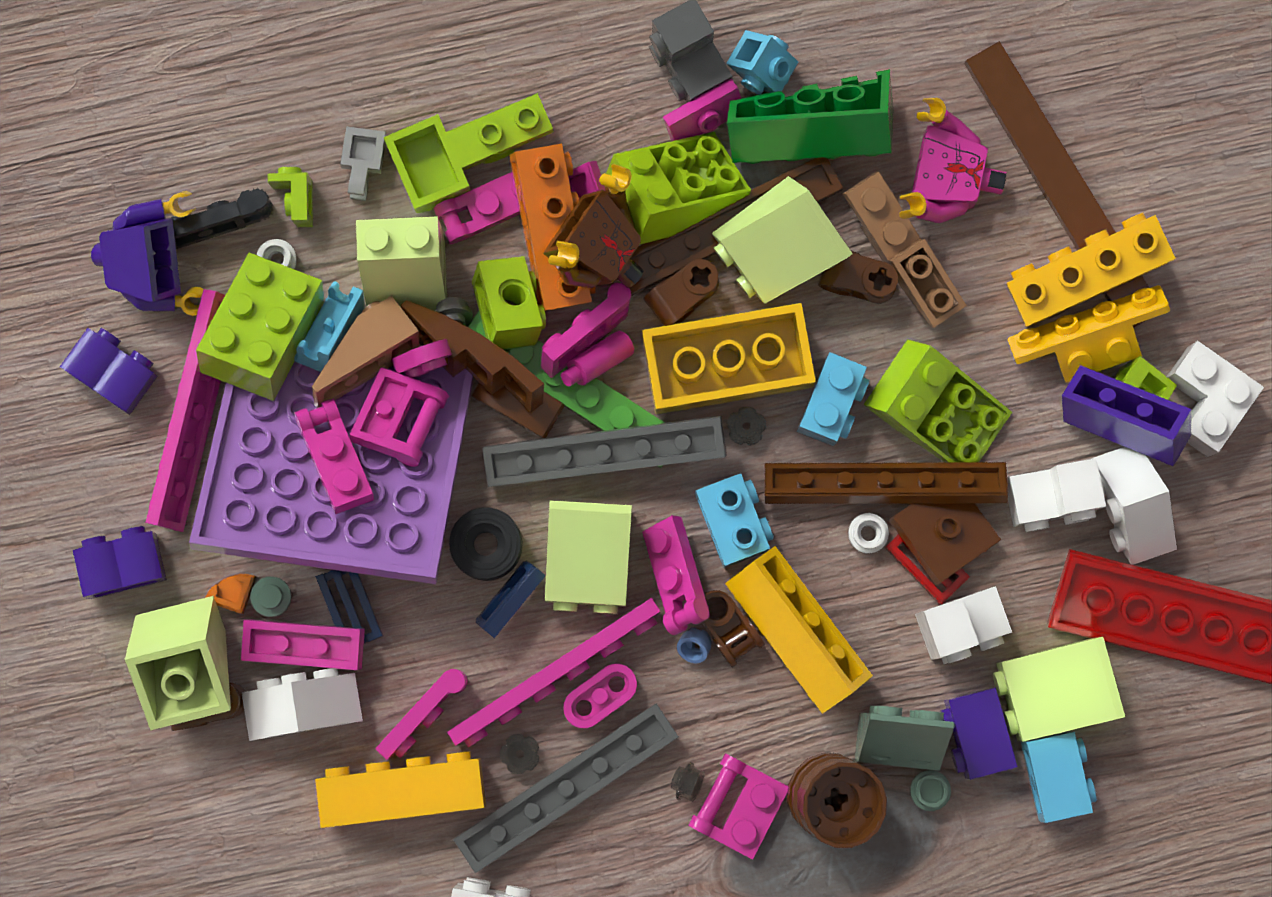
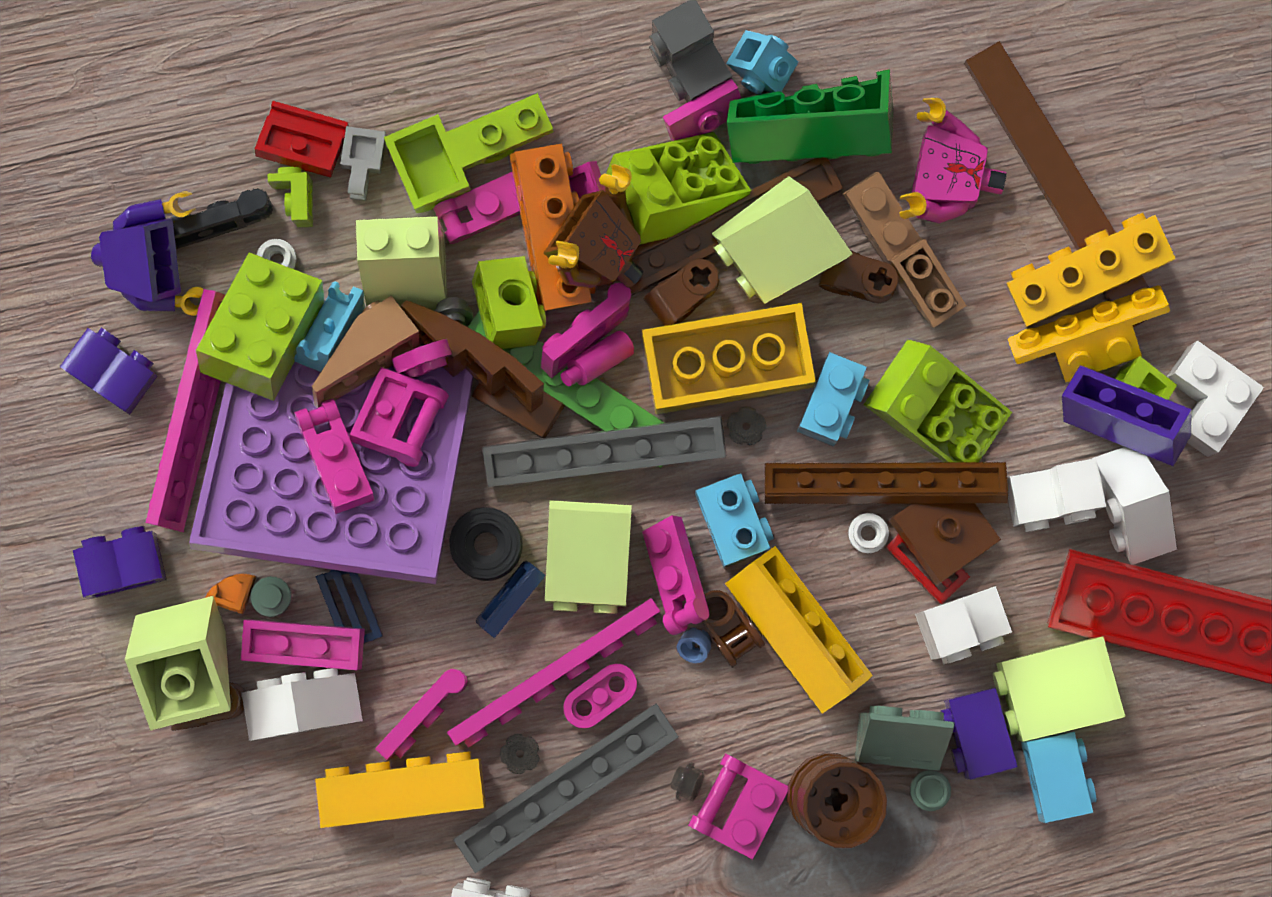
(301, 139): none -> red plate

